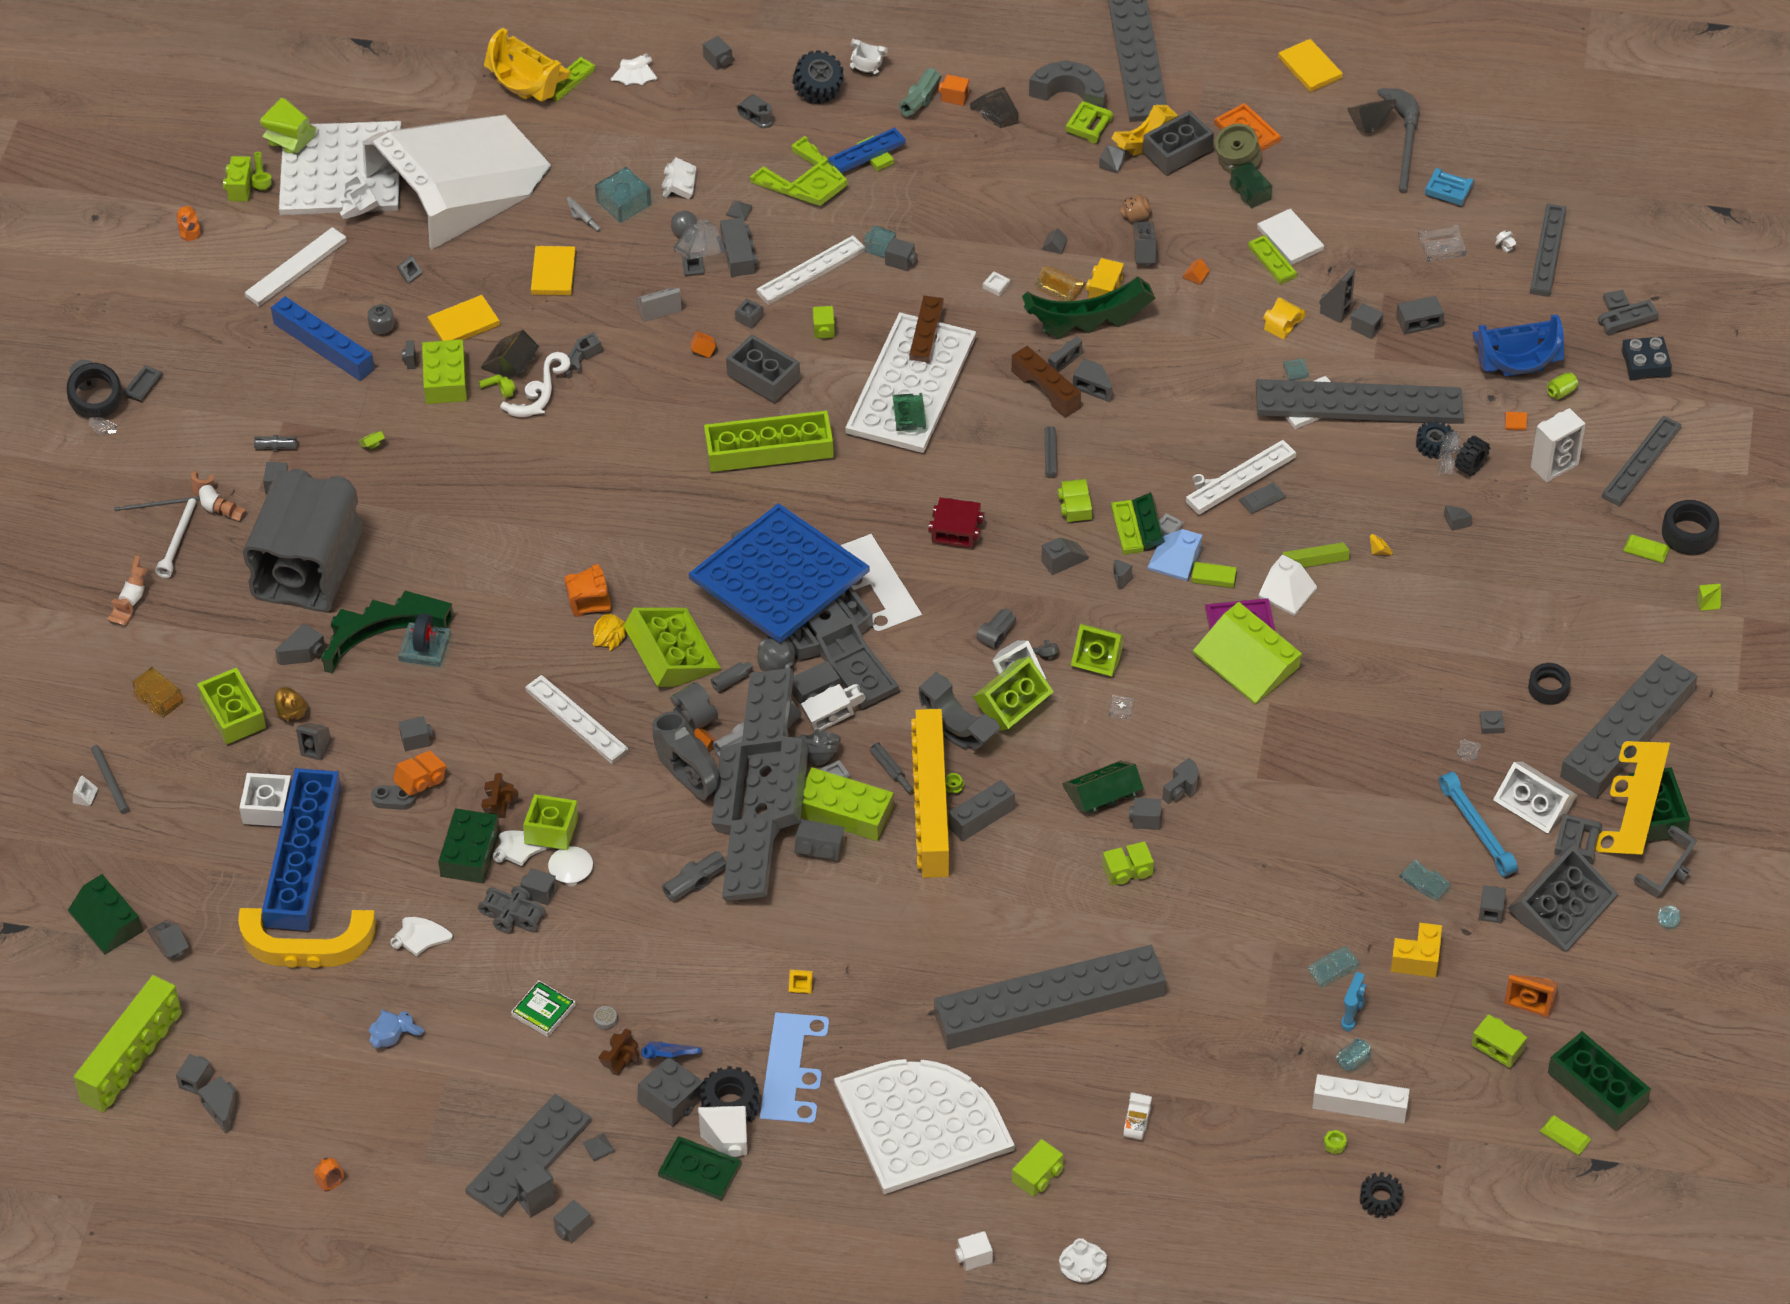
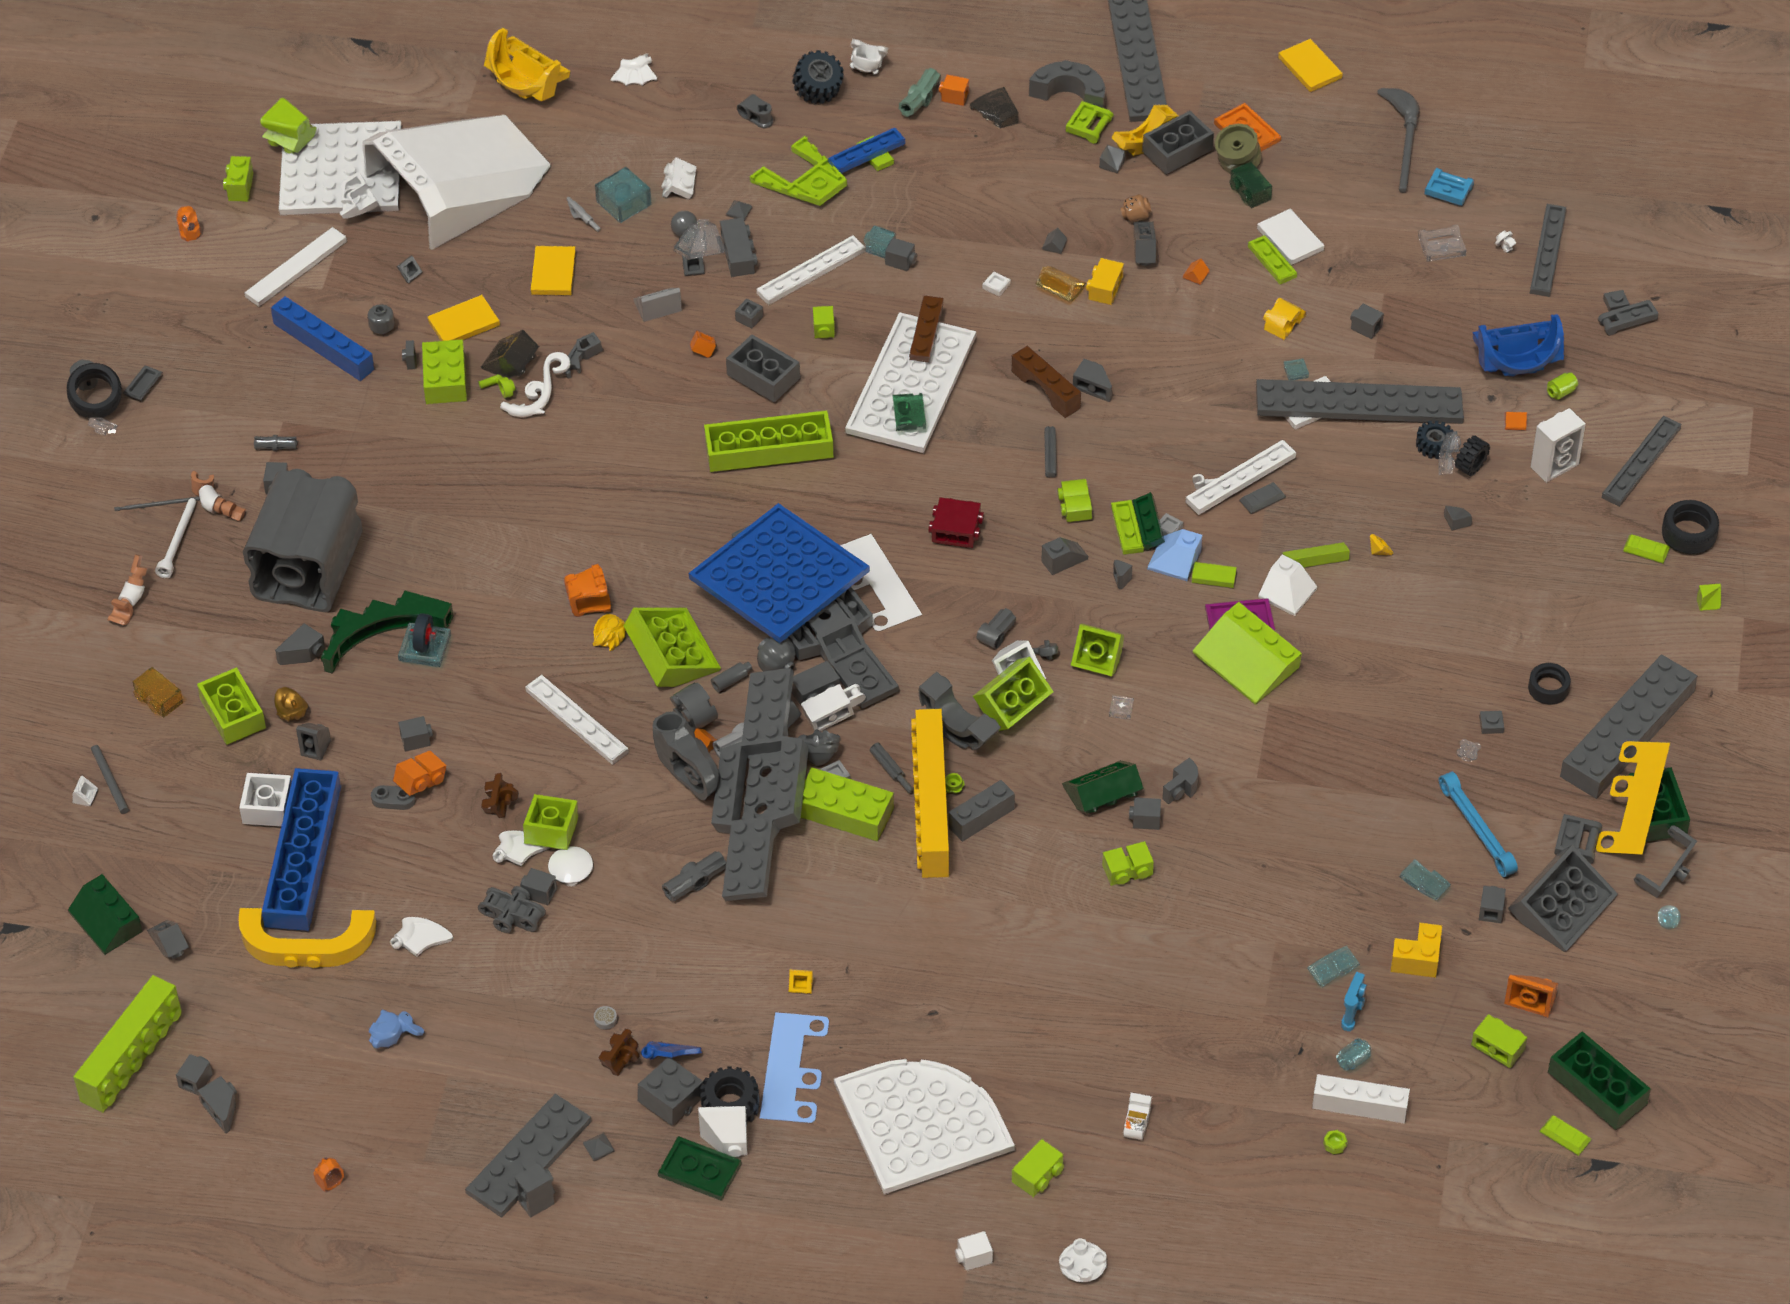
(261, 179): lime plate -> none
(371, 440): lime plate -> none
(469, 845): dark green brick -> none
(543, 1008): tile -> none
(572, 1221): dark grey brick -> none
(579, 71): lime tile -> none
(717, 53): dark grey brick -> none
(819, 839): dark grey brick -> none
(1049, 997): dark grey brick -> none
(1066, 355): dark grey plate -> none
(1087, 314): dark green arch -> none
(1338, 300): dark grey slope -> none
(1371, 115): clear smoke slope -> none
(1381, 1206): black tyre -> none
(1420, 315): dark grey brick -> none
(1534, 796): white slope -> none
(1646, 358): black brick -> none

